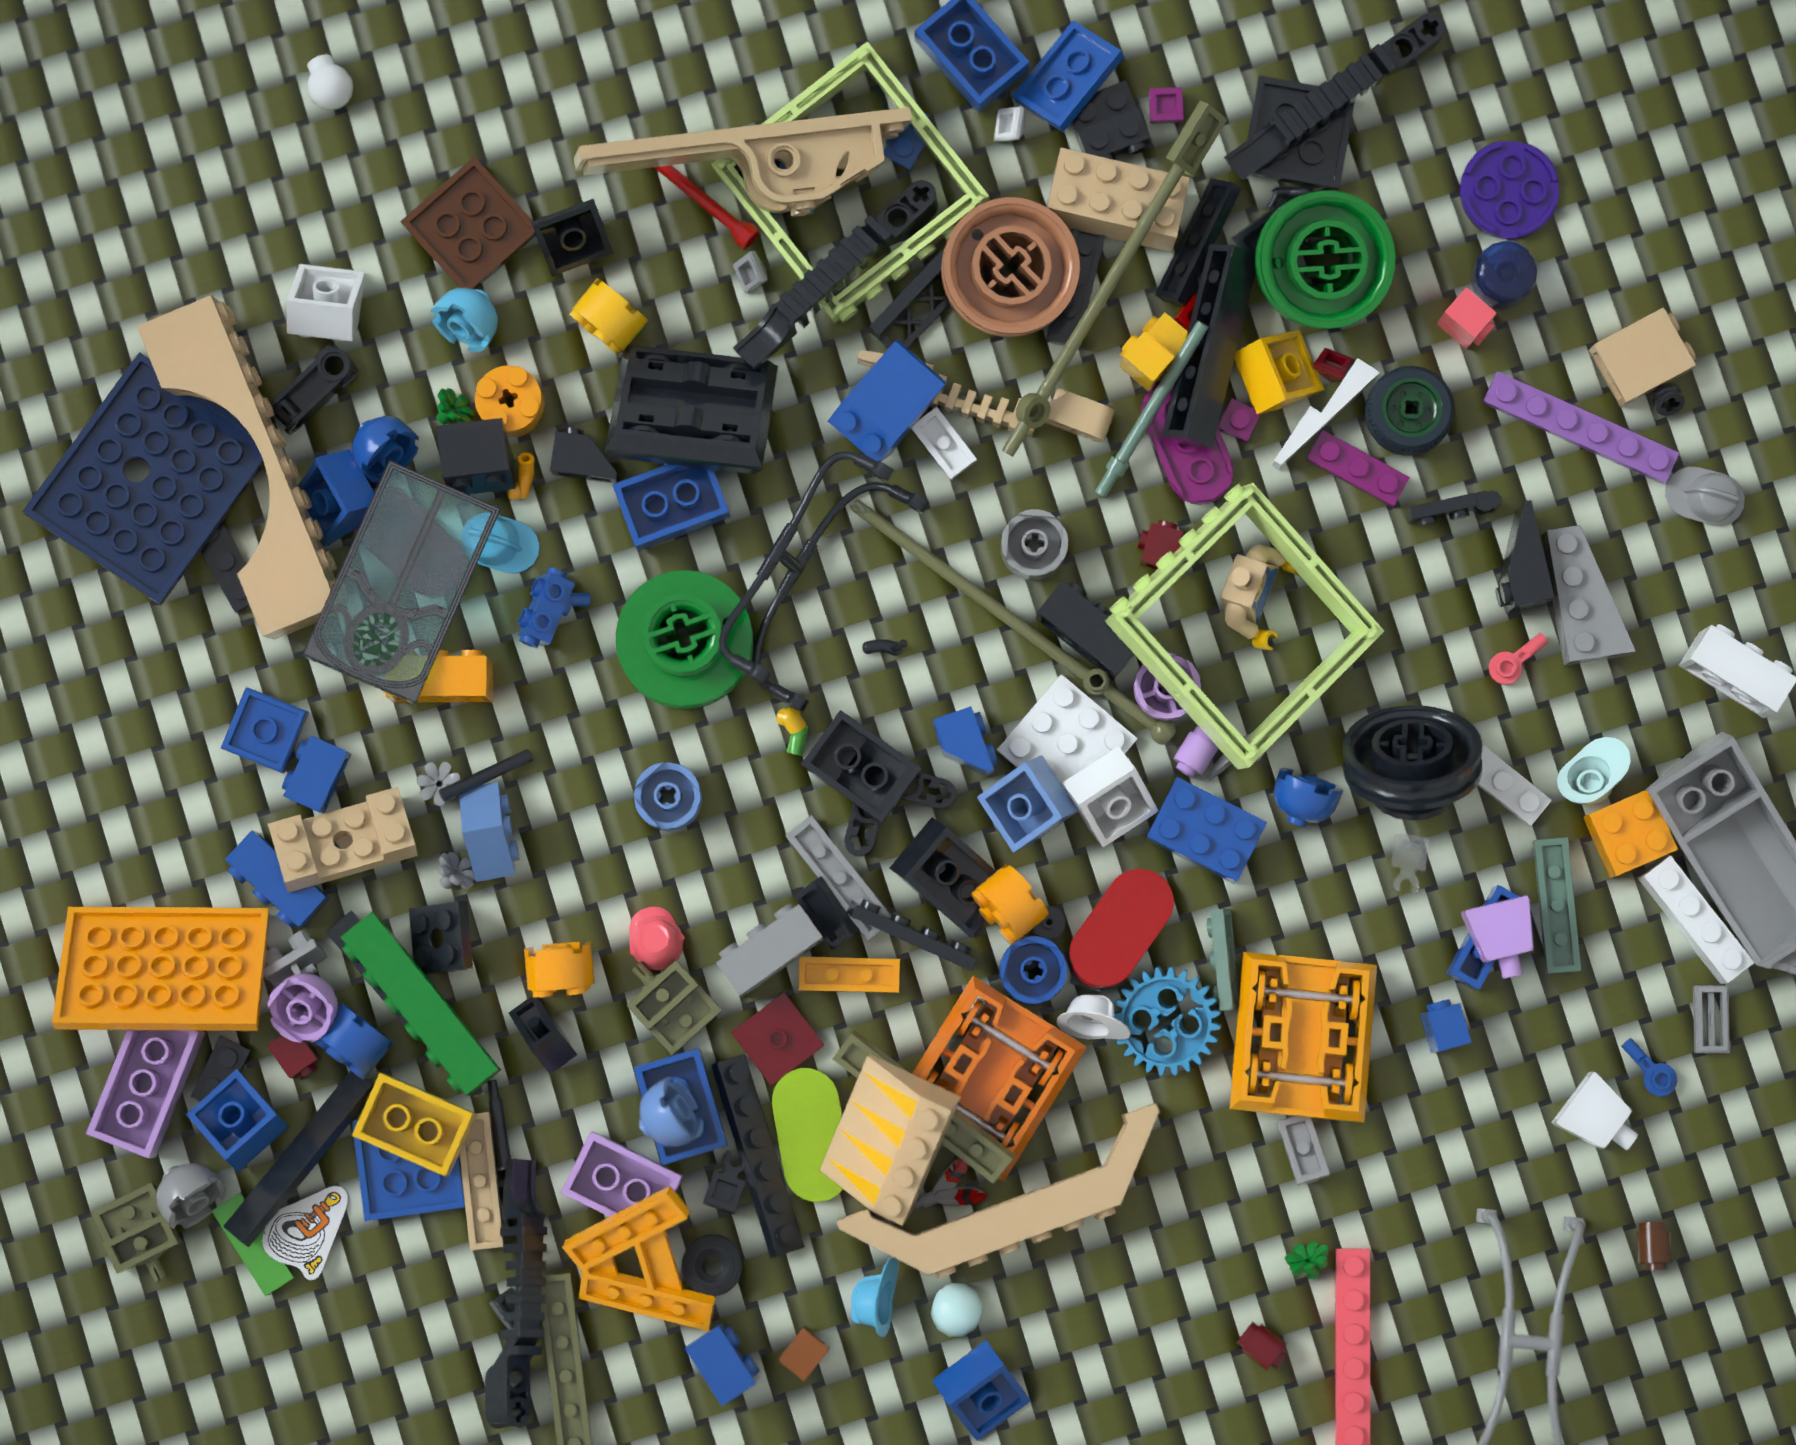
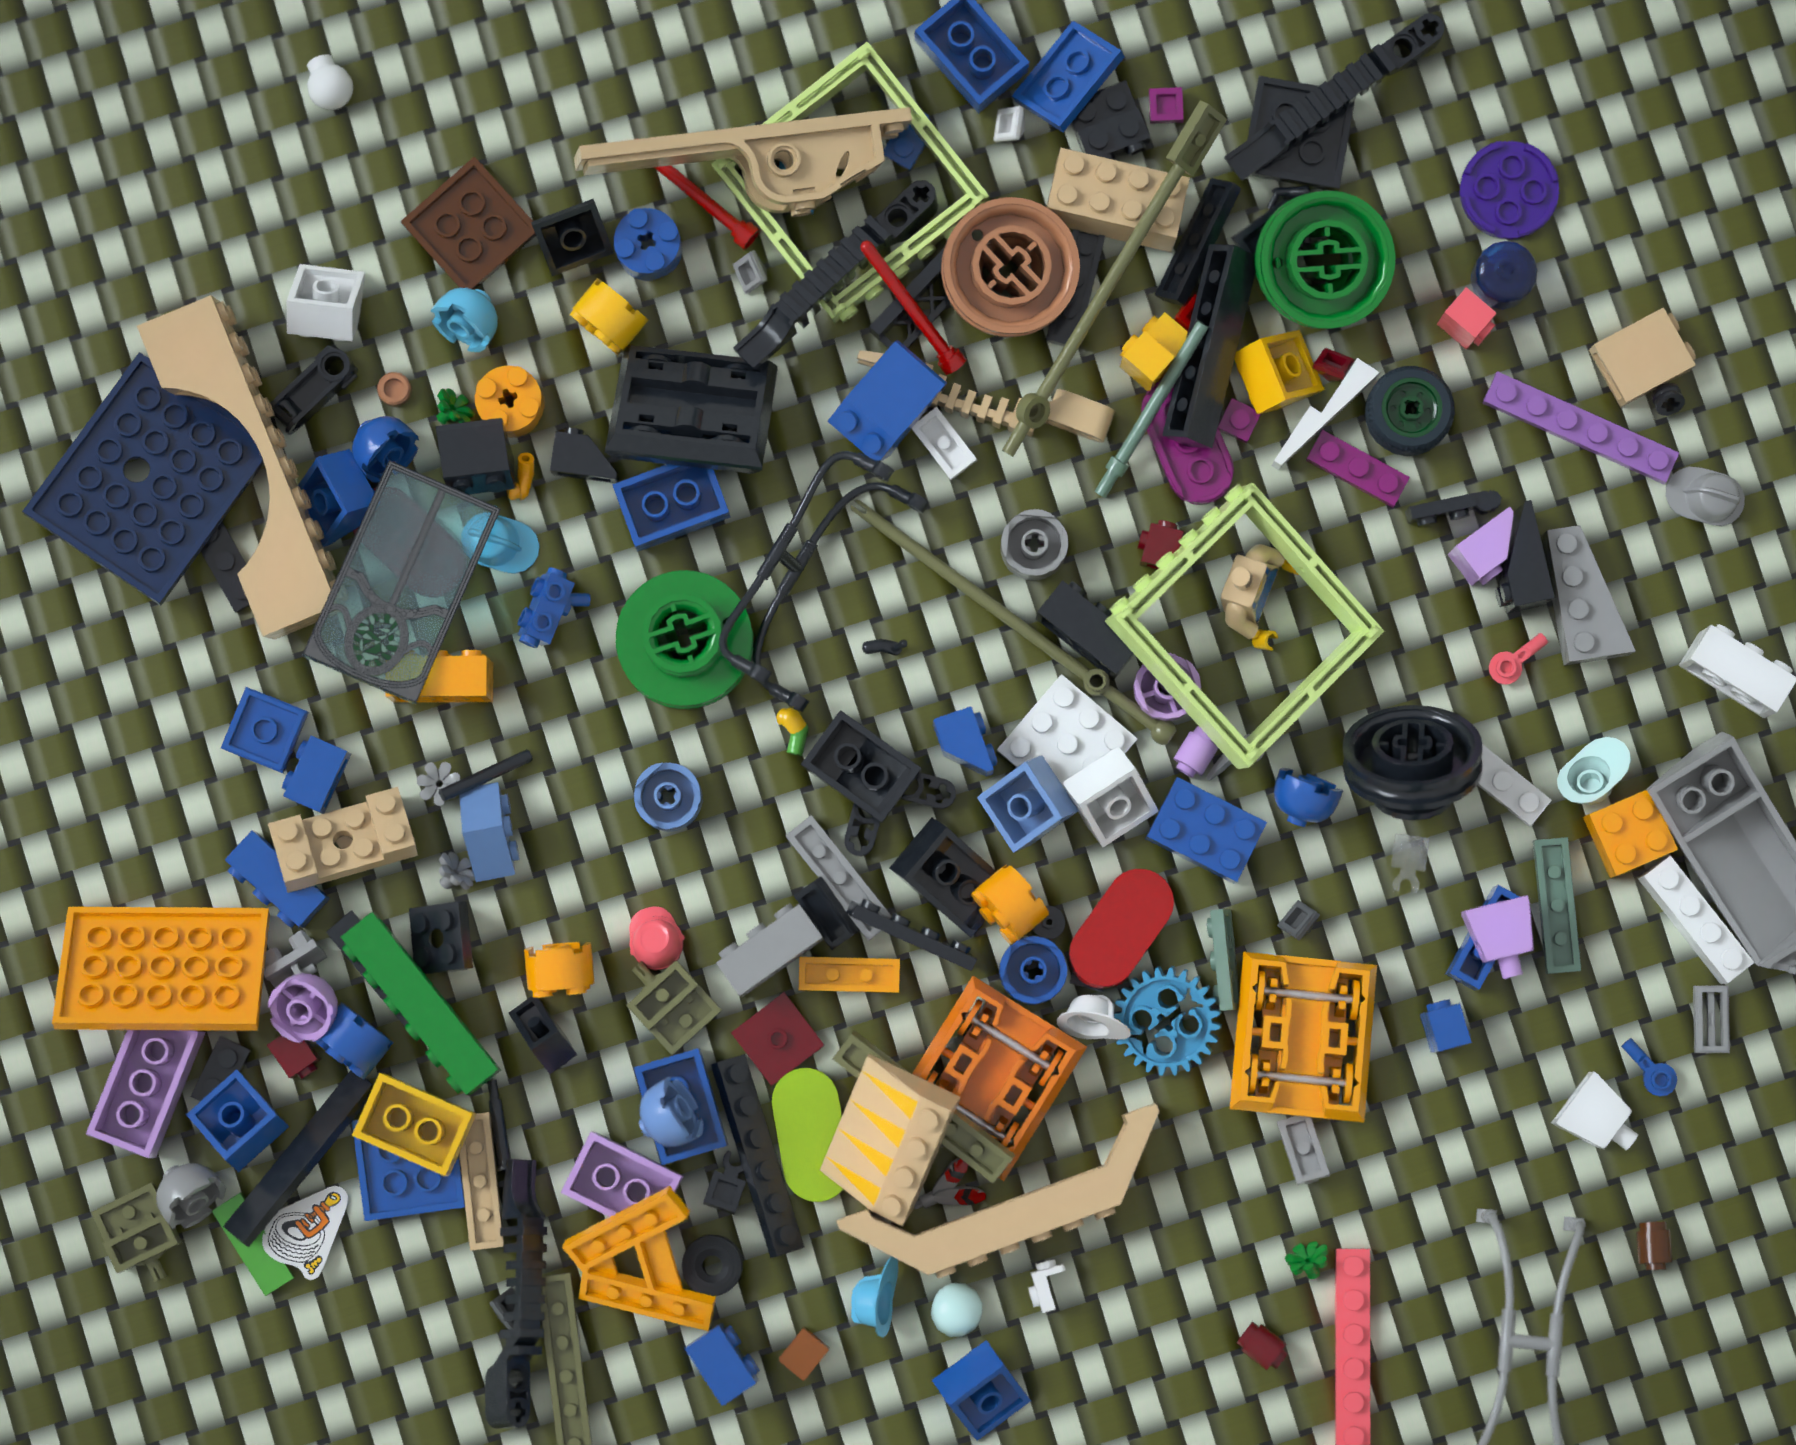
(394, 389): none -> nougat tile
(640, 227): none -> blue brick
(949, 357): none -> red piece
(1040, 1292): none -> white bracket
(1299, 920): none -> dark grey slope
(1484, 550): none -> lavender slope

